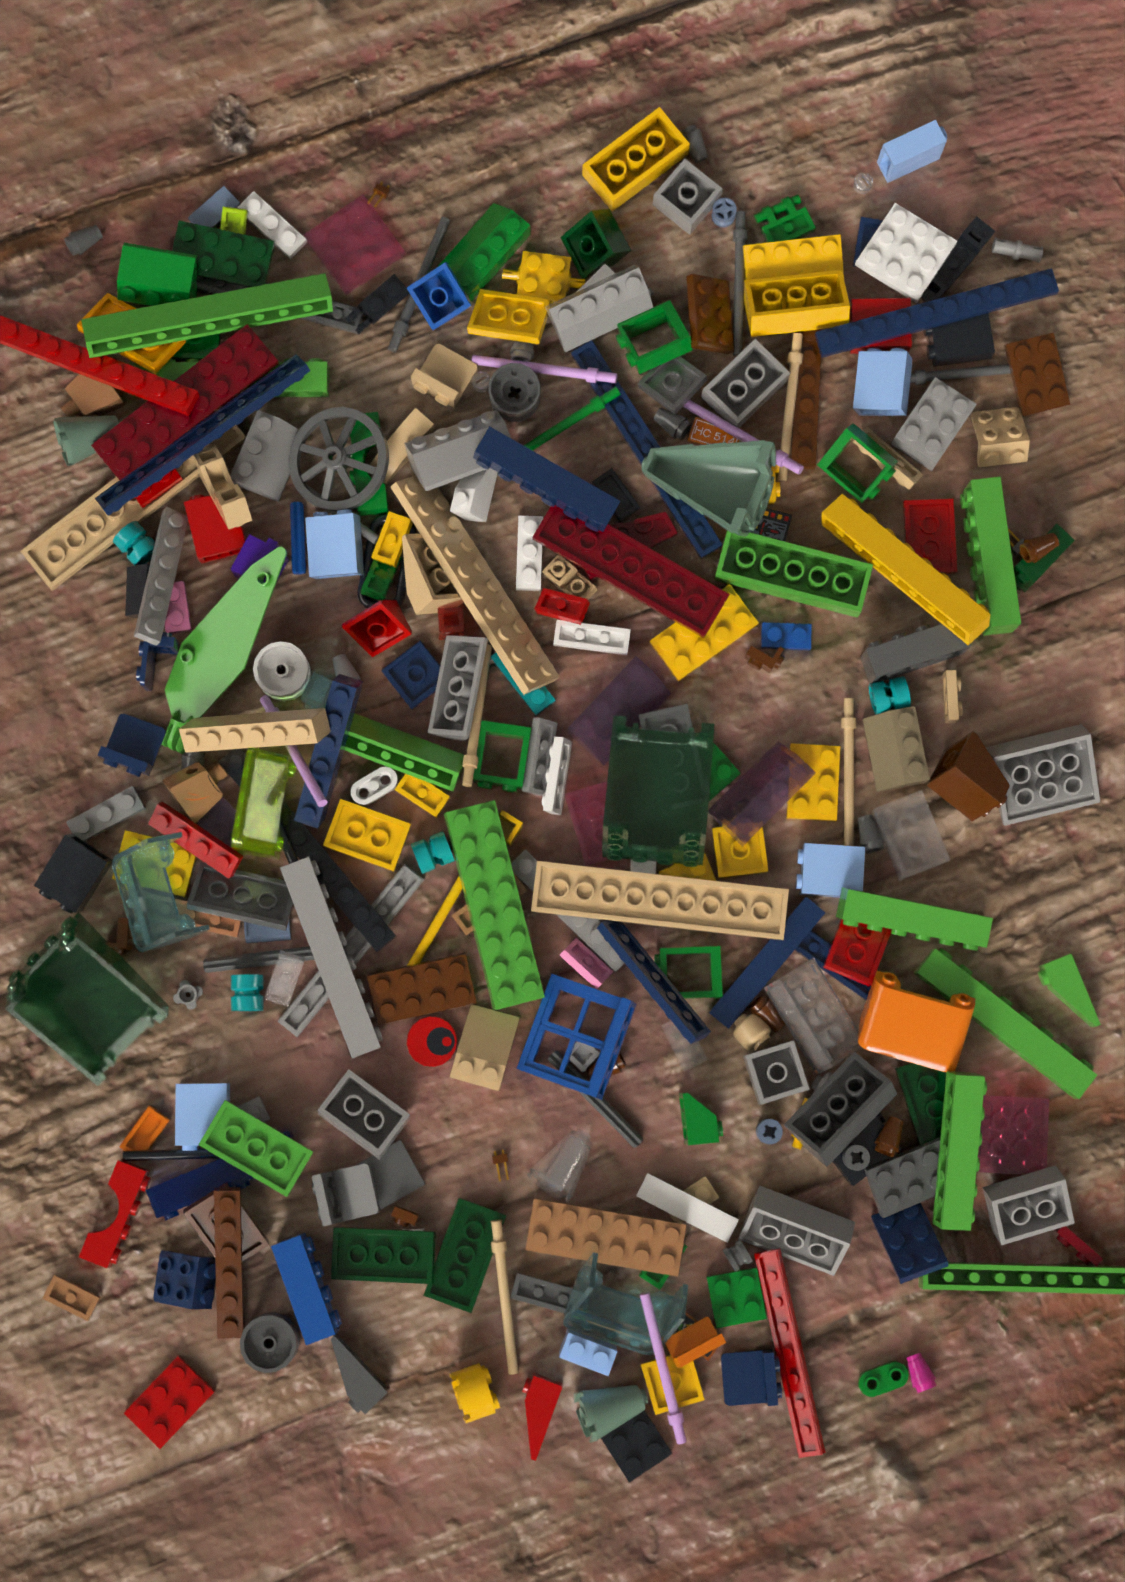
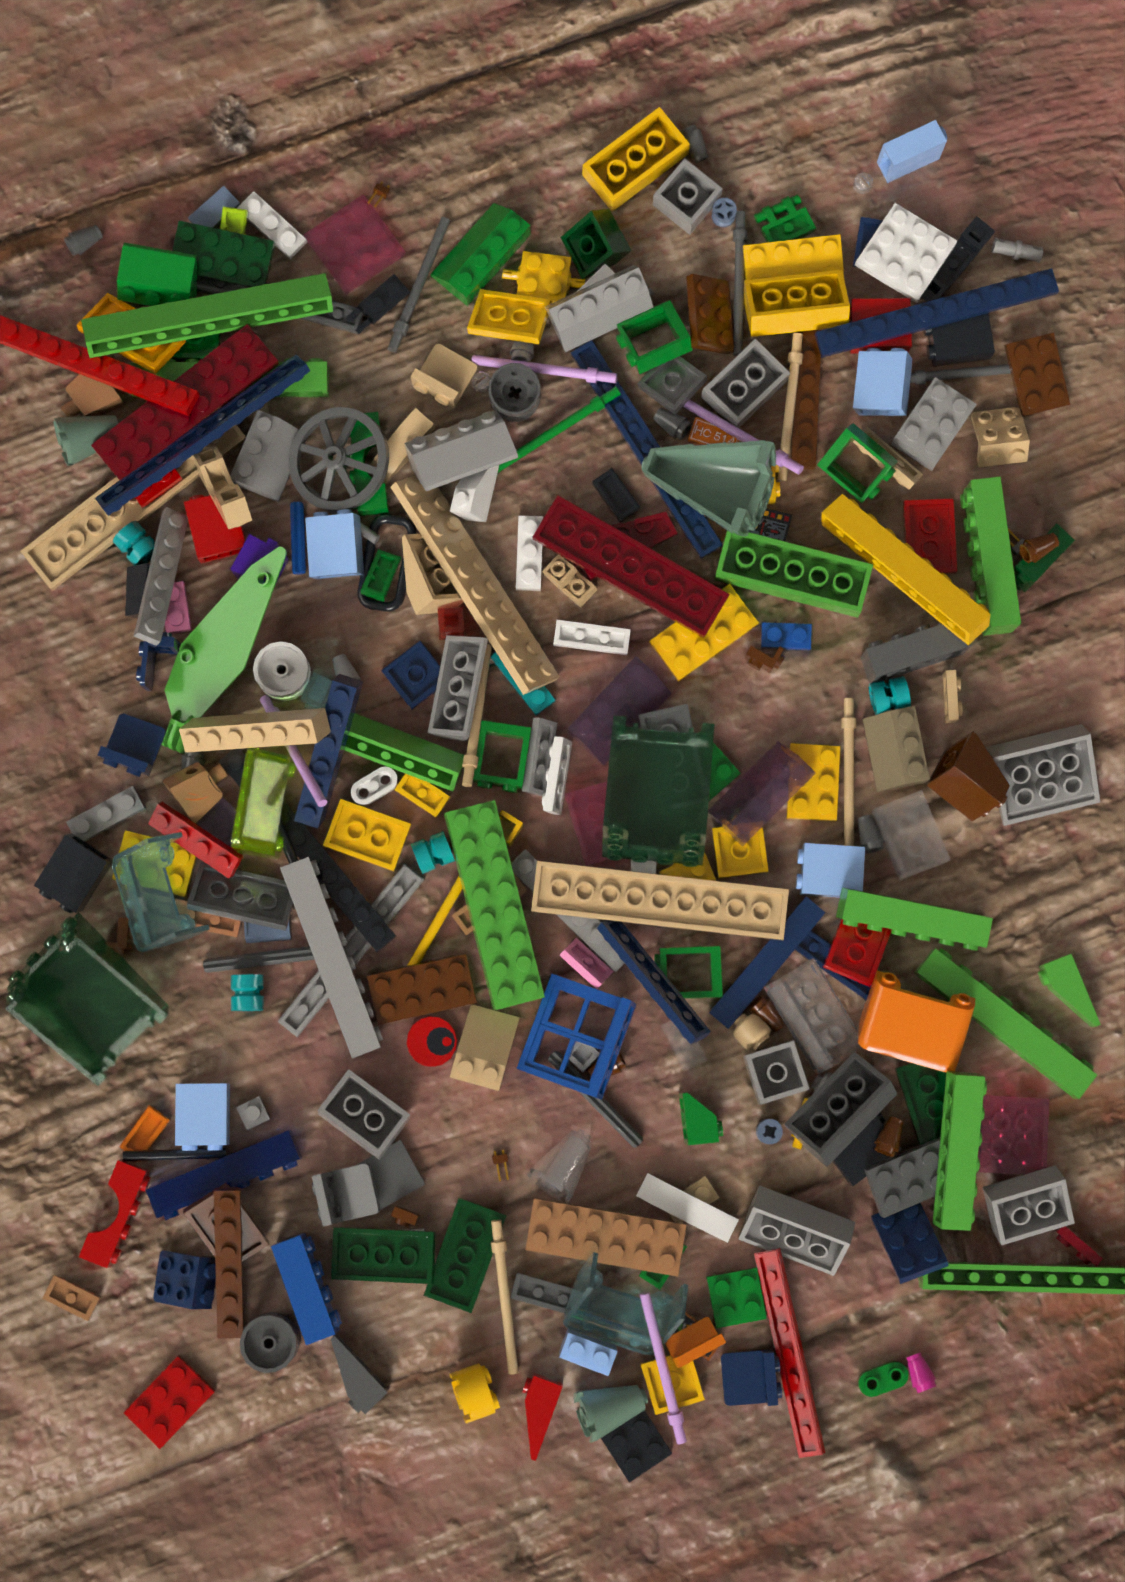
(186, 987): light grey plate -> none
(256, 1148): bright green plate -> none
(284, 978): clear plate -> none
(378, 627): red slope -> none
(389, 544): yellow plate -> none
(439, 296): blue slope -> none
(545, 479): dark blue brick -> none
(562, 606): red plate -> none
(737, 1255): dark grey wheel -> none
(852, 1154): dark grey wheel -> none

